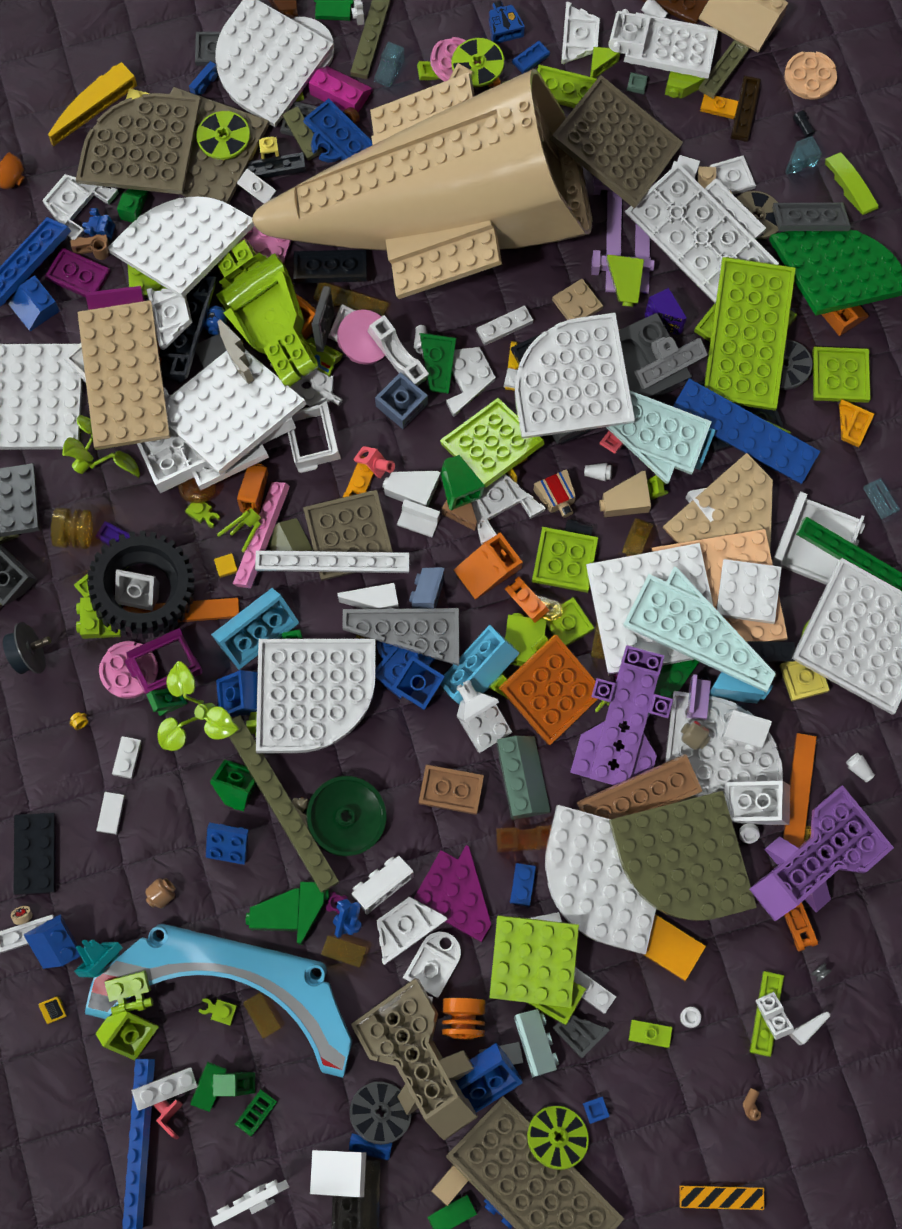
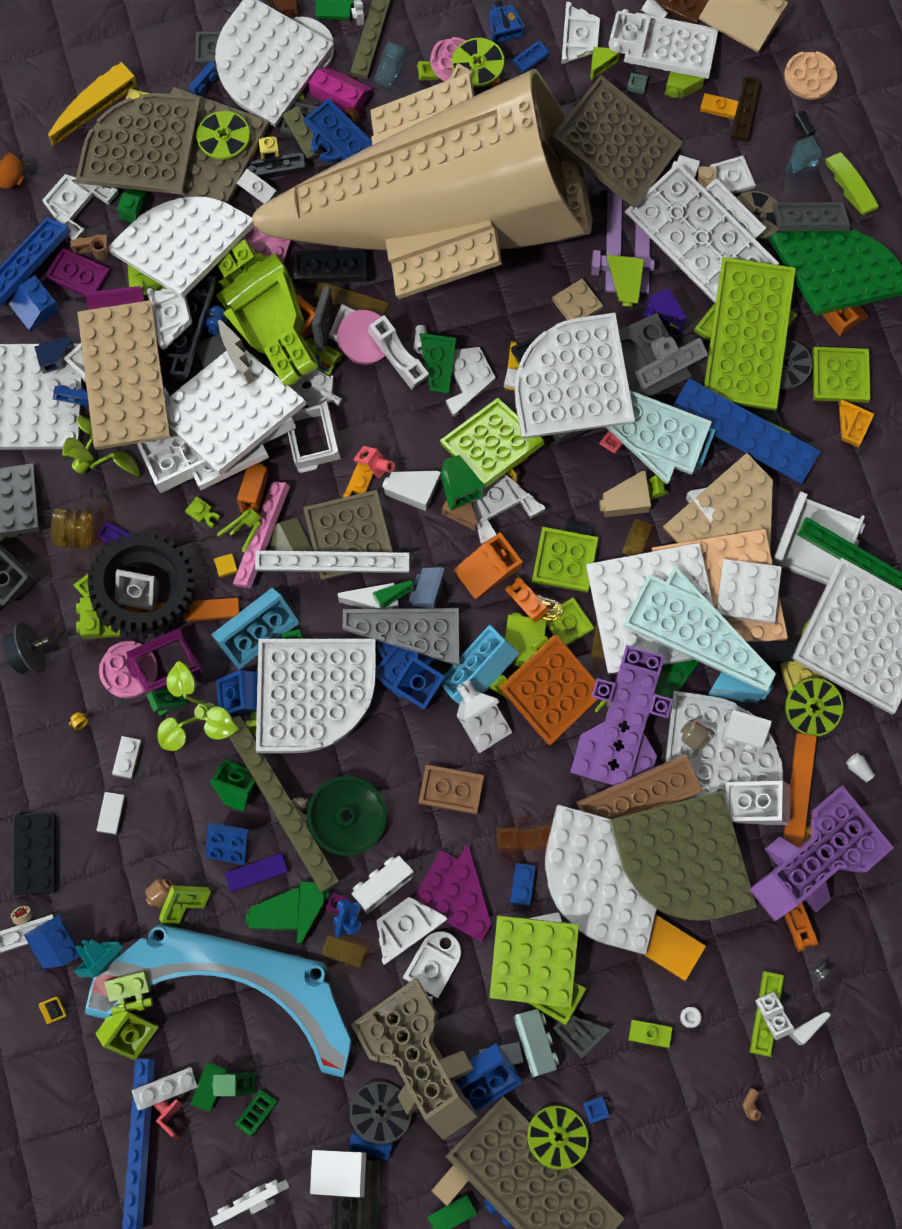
(52, 354): none -> dark blue slope
(65, 394): none -> blue plate
(99, 224): blue piece -> none
(181, 898): none -> lime plate
(191, 492): clear orange tile -> none
(221, 1012): lime plate -> none
(256, 872): none -> dark purple tile
(261, 1015): clear yellow tile -> none
(388, 595): none -> green slope
(401, 400): sand blue brick -> none
(418, 518): white panel -> none
(463, 1017): orange wheel -> none
(504, 325): white plate -> none
(522, 776): sand green slope -> none
(556, 493): torso -> none
(566, 86): lime tile -> none
(595, 993): white plate -> none
(599, 471): white cone -> none
(698, 698): lavender panel -> none
(721, 1197): tile -> none
(724, 69): olive plate -> none
(749, 833): white tile -> none
(826, 698): none -> lime piece
(883, 514): clear light blue tile -> none

